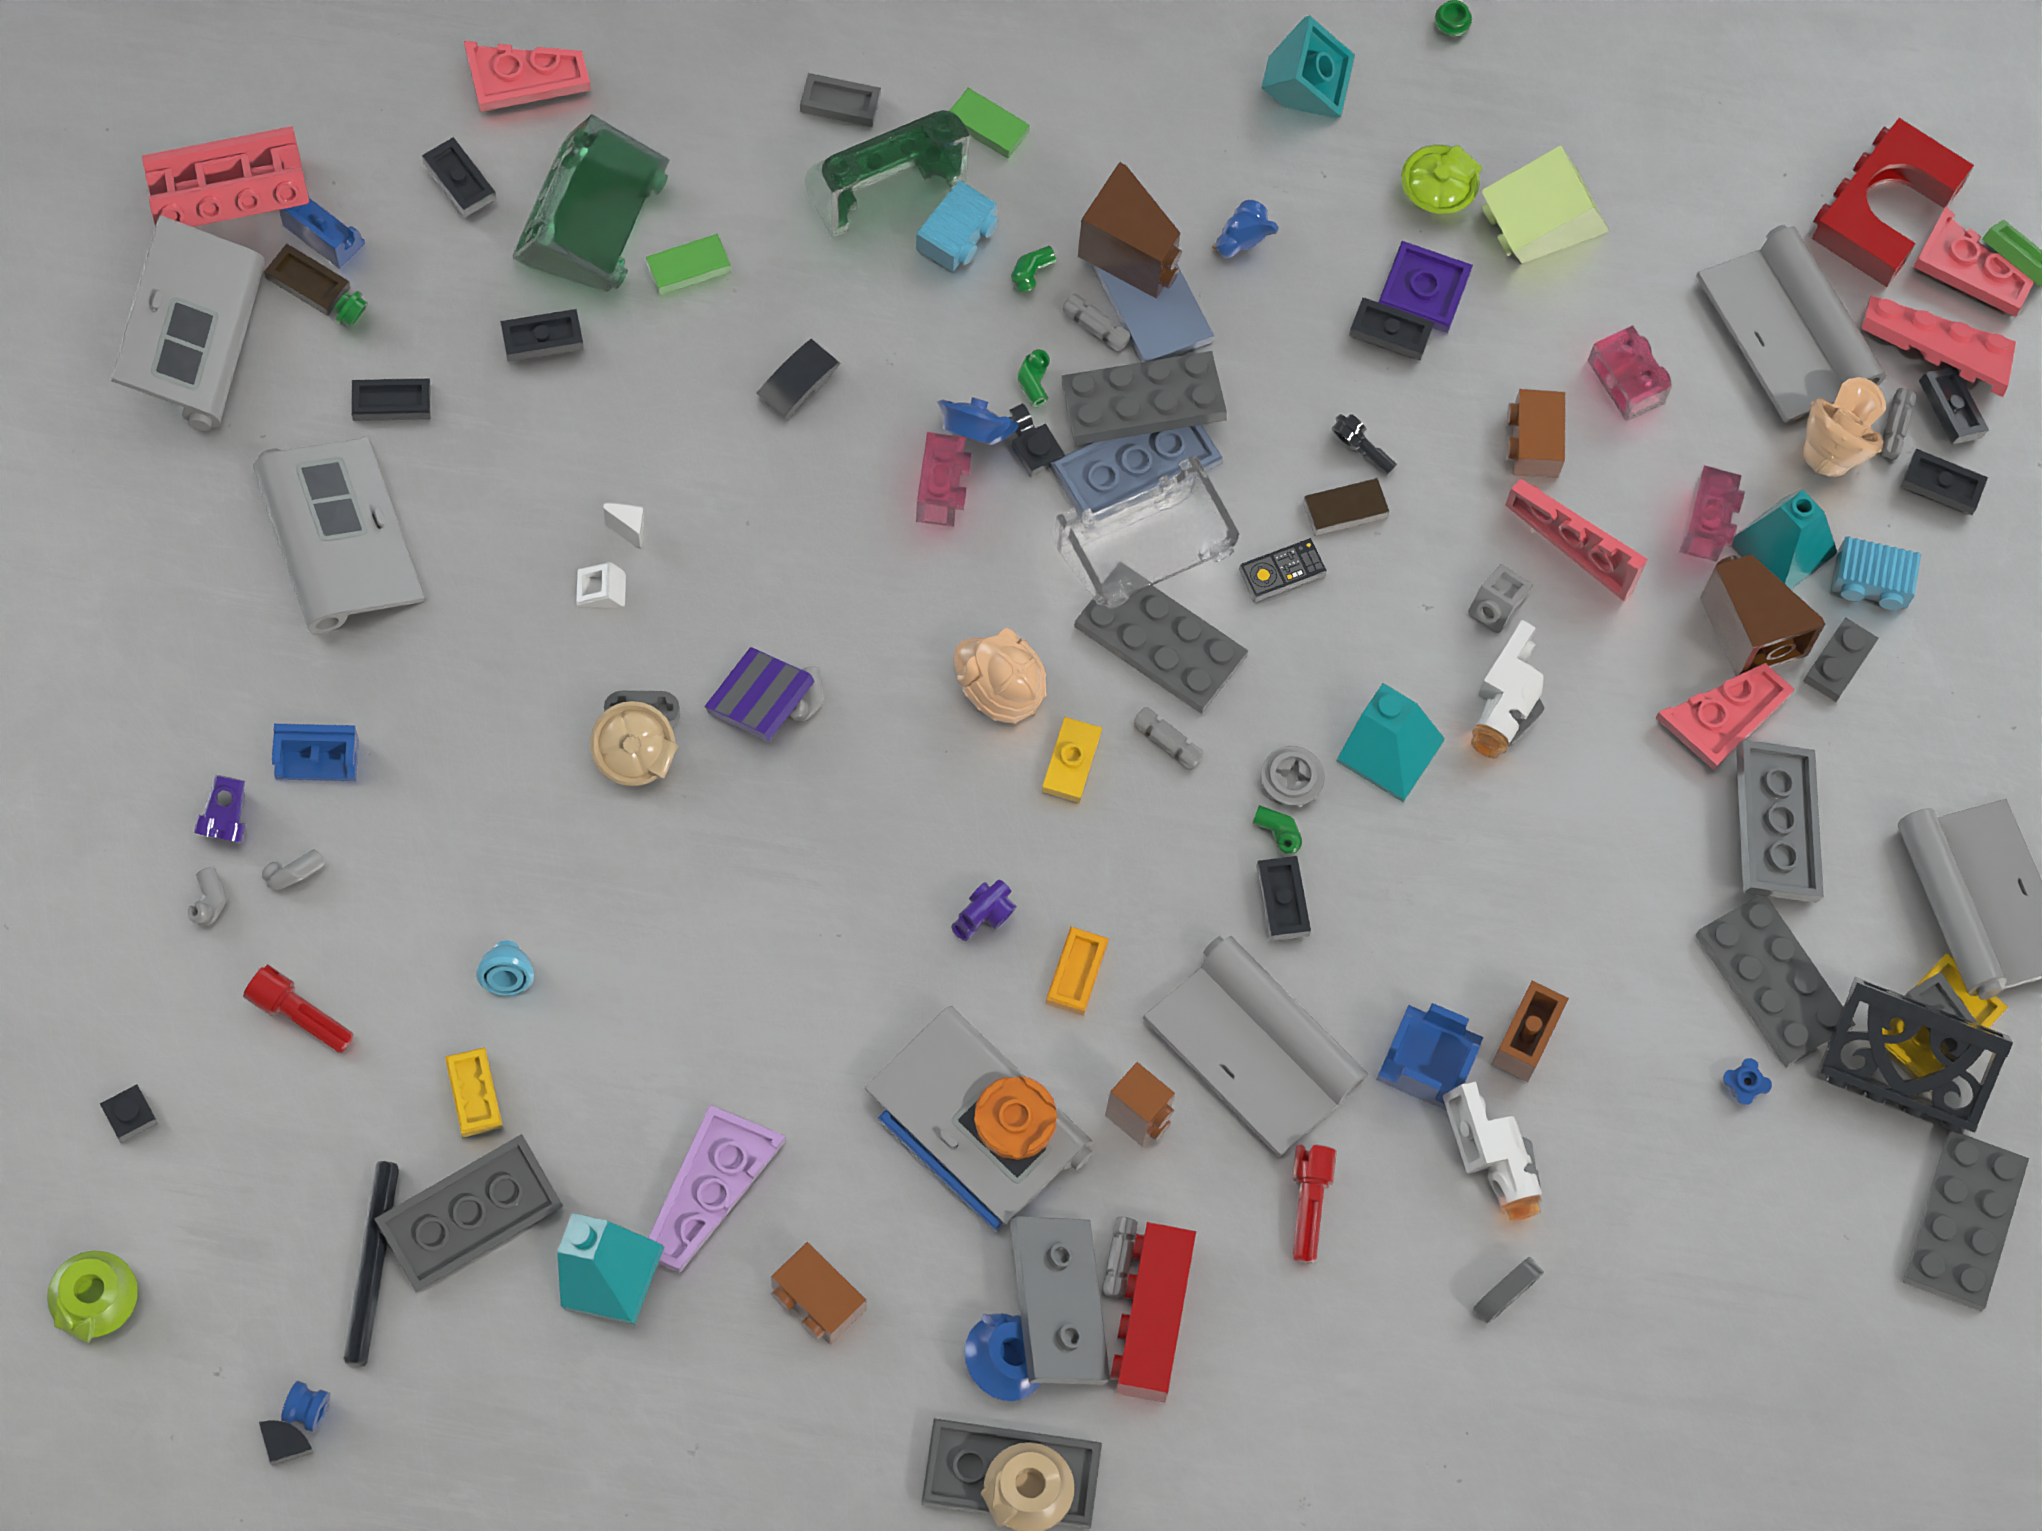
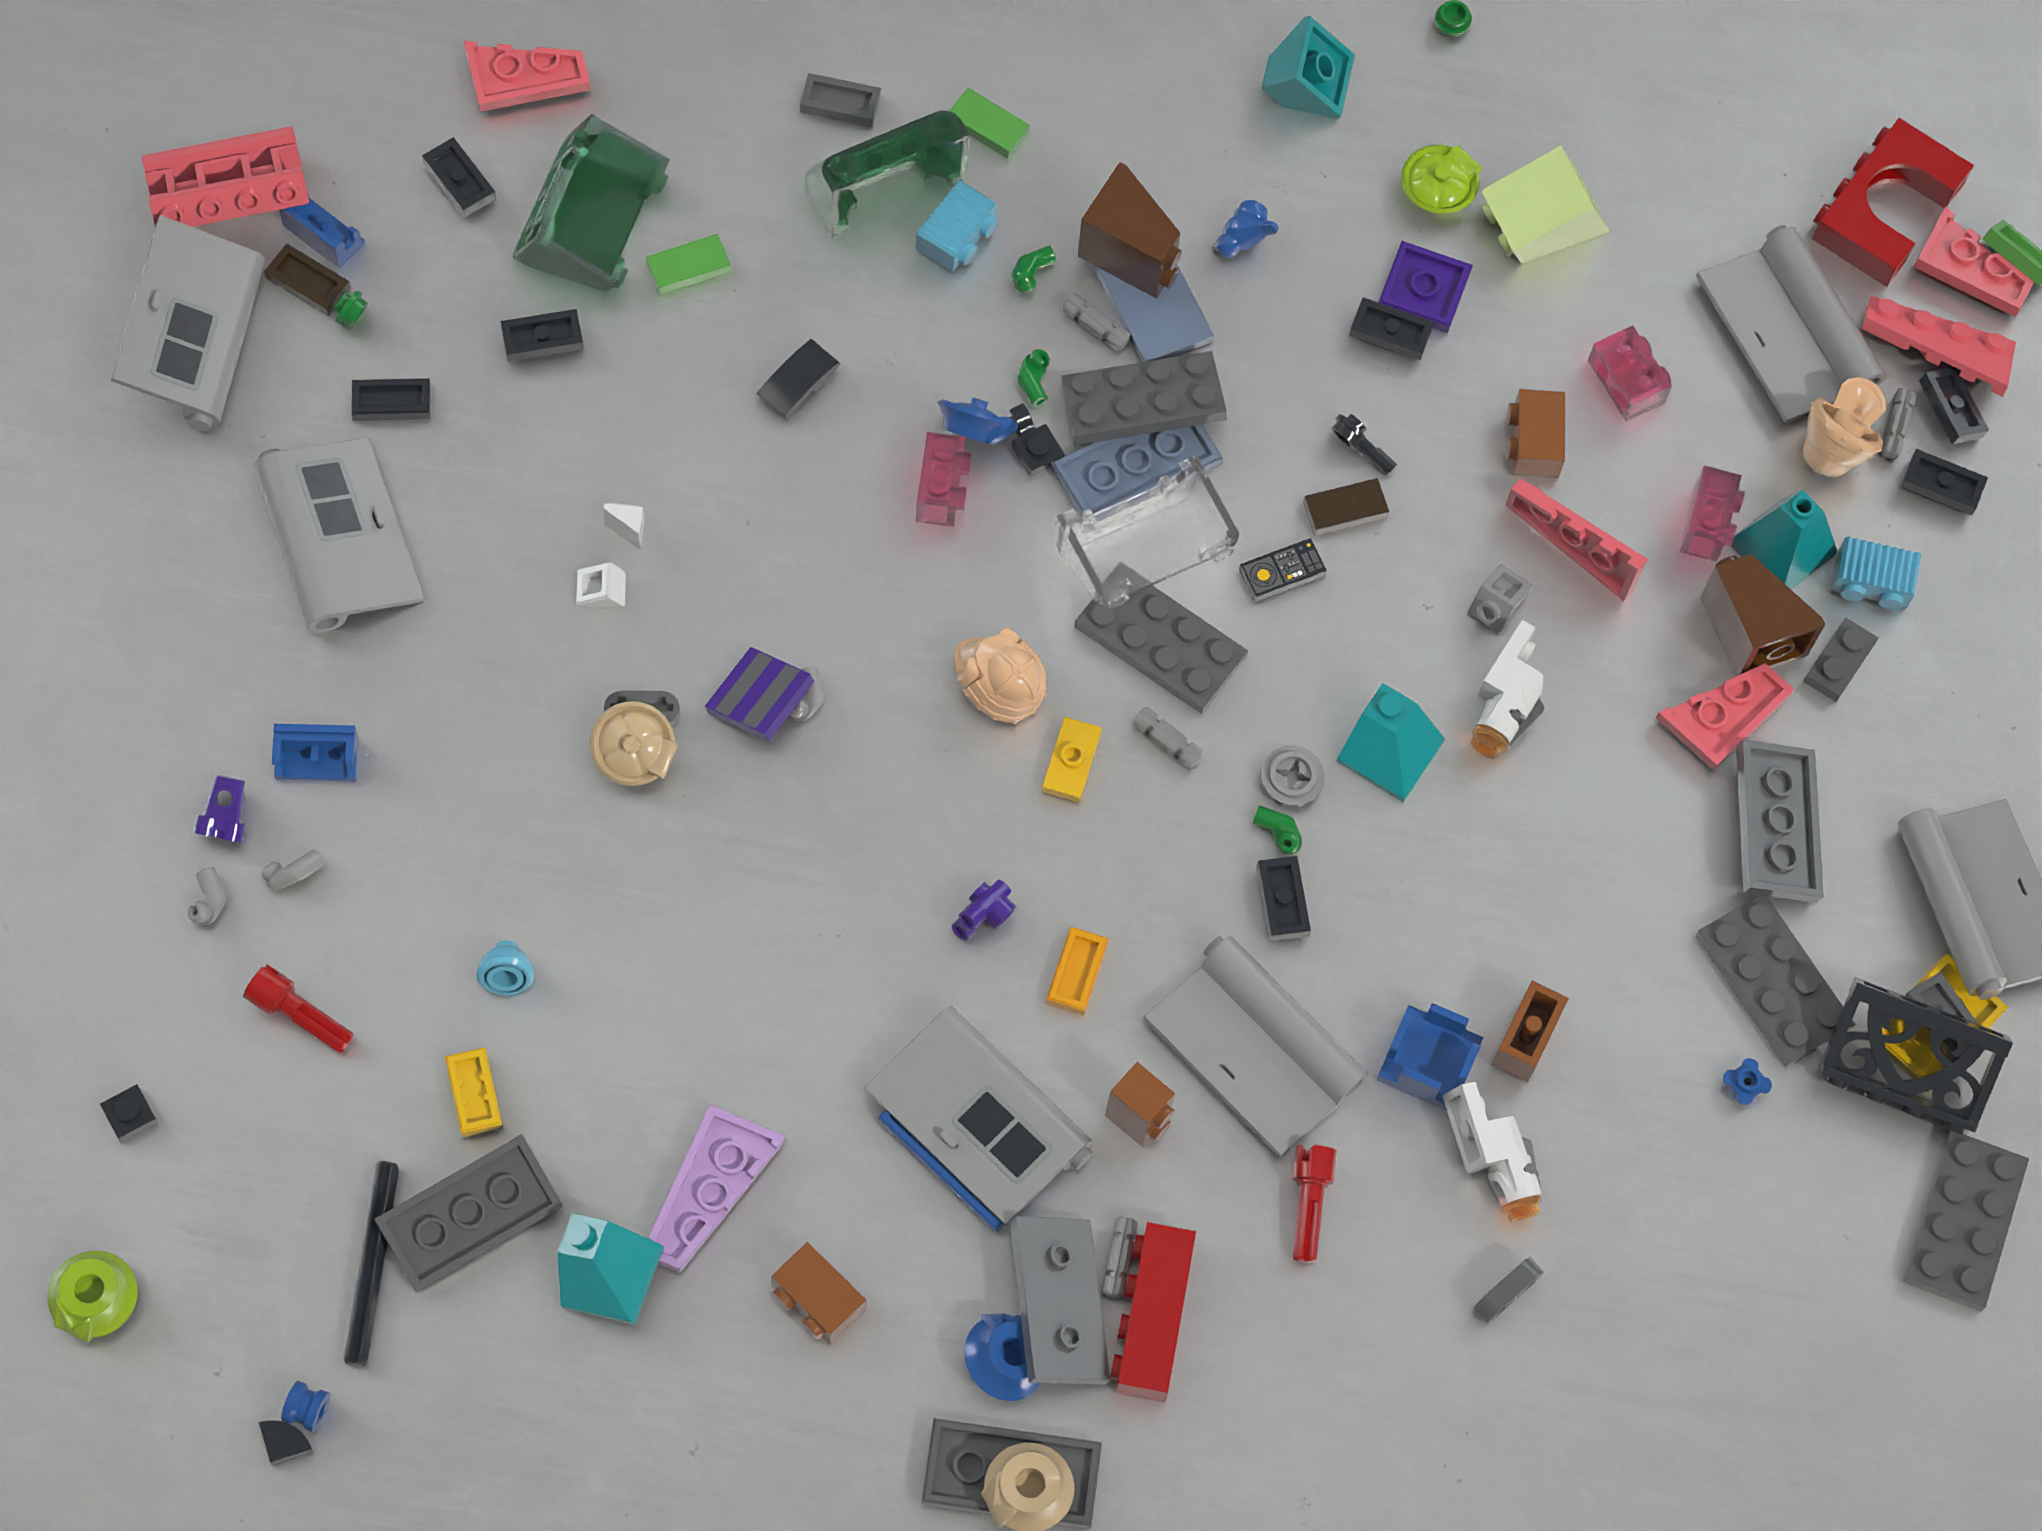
(1015, 1117): orange tile -> none

